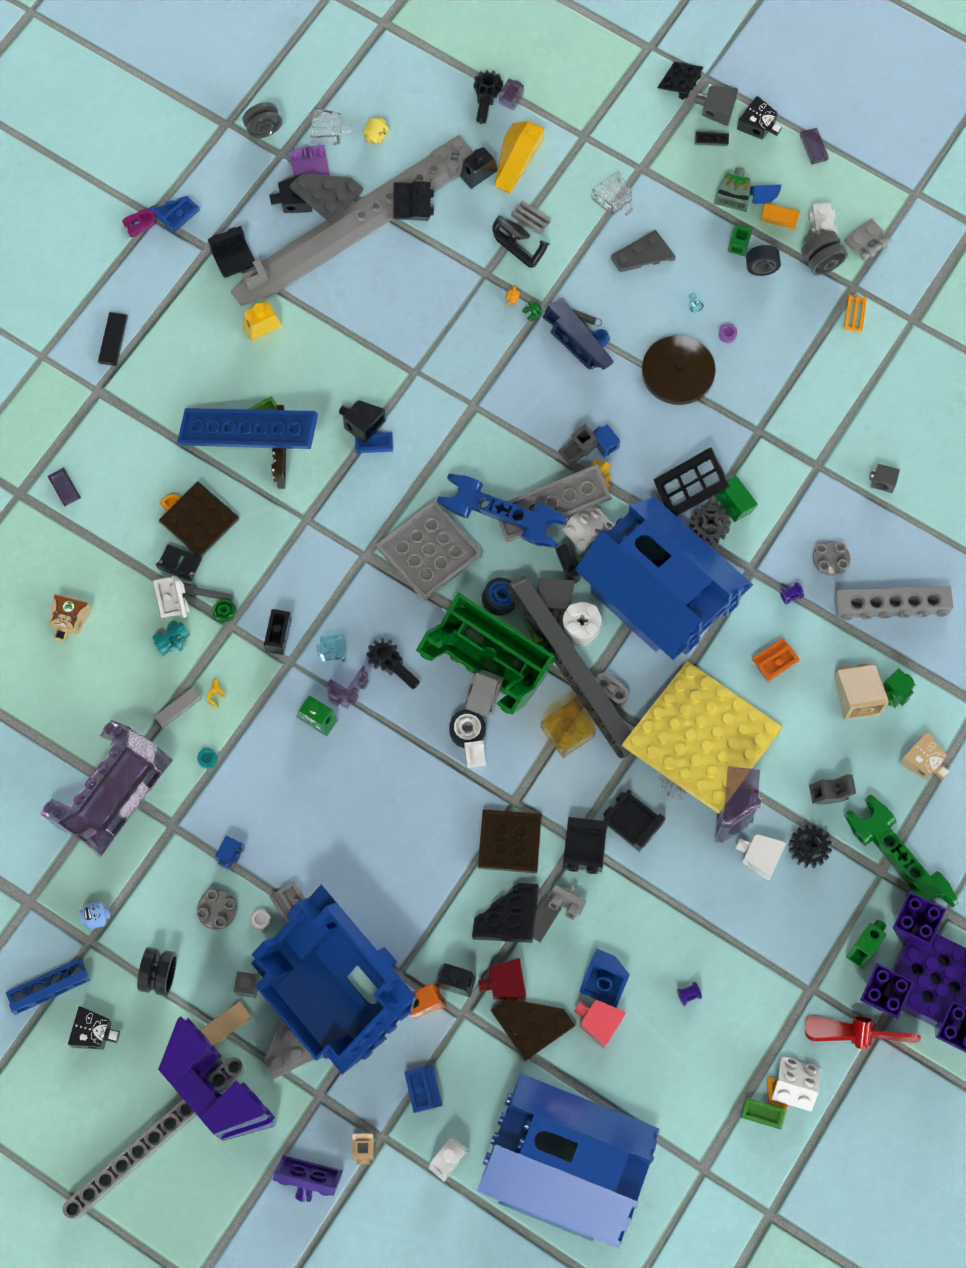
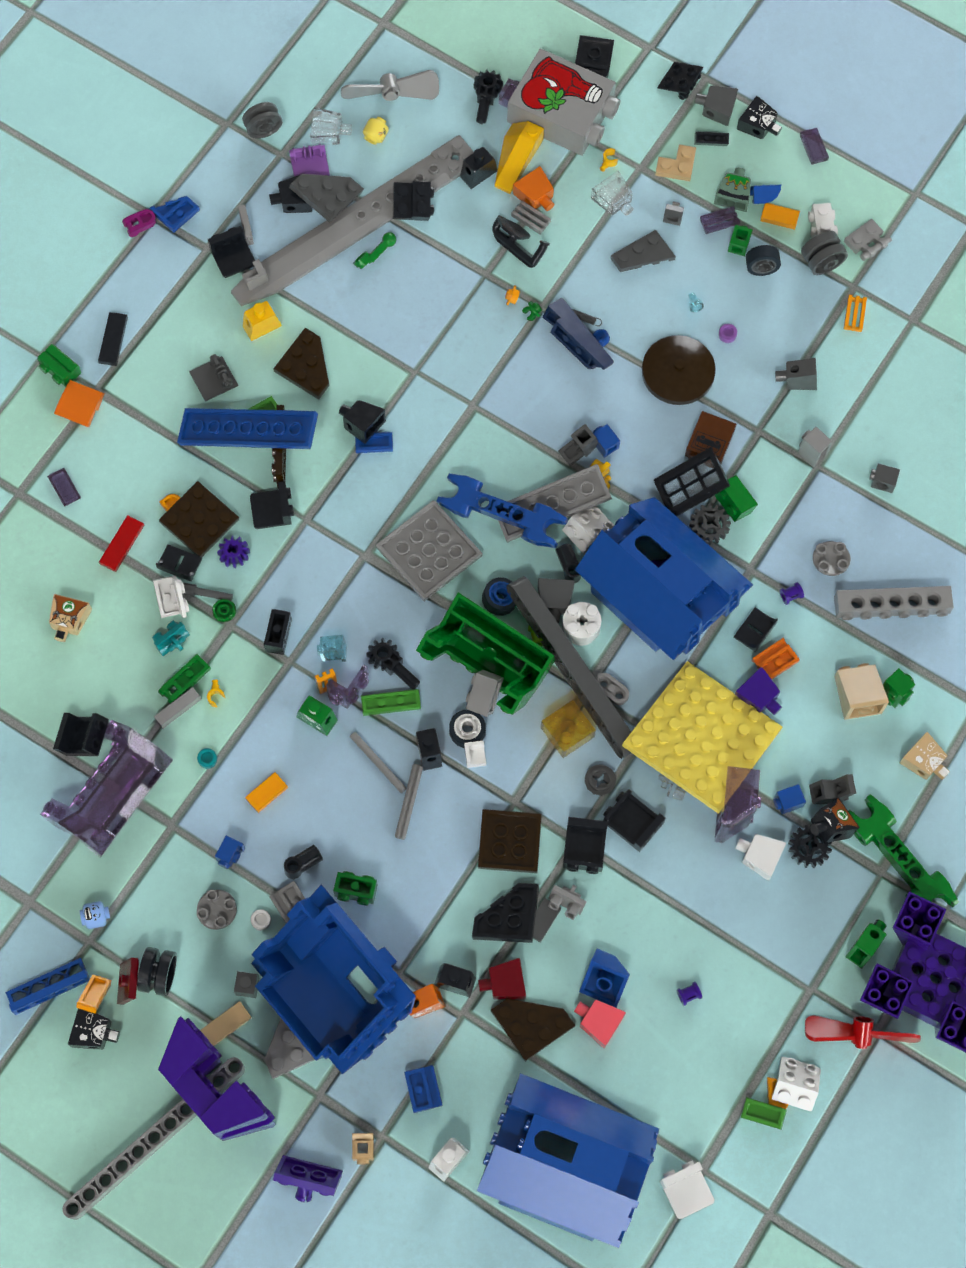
(58, 365): none -> green brick
(79, 403): none -> orange slope
(81, 735): none -> black panel
(93, 994): none -> light orange tile
(121, 543): none -> red tile
(127, 981): none -> dark red plate
(185, 678): none -> green plate
(213, 378): none -> dark grey hinge
(236, 546): none -> dark purple gear
(245, 224): none -> light grey tile
(266, 792): none -> light orange tile
(272, 507): none -> black bracket
(303, 860): none -> black piece
(305, 364): none -> dark brown plate
(319, 680): none -> light orange tile
(355, 888): none -> green brick
(378, 762): none -> light grey bar
(388, 240): none -> green piece
(391, 702): none -> bright green tile
(408, 802): none -> light grey axle
(419, 85): none -> light grey piece
(429, 747): none -> black torso
(535, 190): none -> orange torso
(564, 101): none -> light grey brick
(595, 54): none -> black plate
(595, 772): none -> dark grey gear
(606, 162): none -> yellow piece
(673, 214): none -> dark grey tile
(679, 168): none -> tan plate
(687, 1190): none -> white bracket
(711, 432): none -> reddish brown brick
(719, 217): none -> clear purple tile
(759, 621): none -> black piece
(760, 692): none -> dark purple torso
(789, 799): none -> blue brick
(799, 374): none -> dark grey torso
(814, 446): none -> light grey piece
(833, 822): none -> black torso

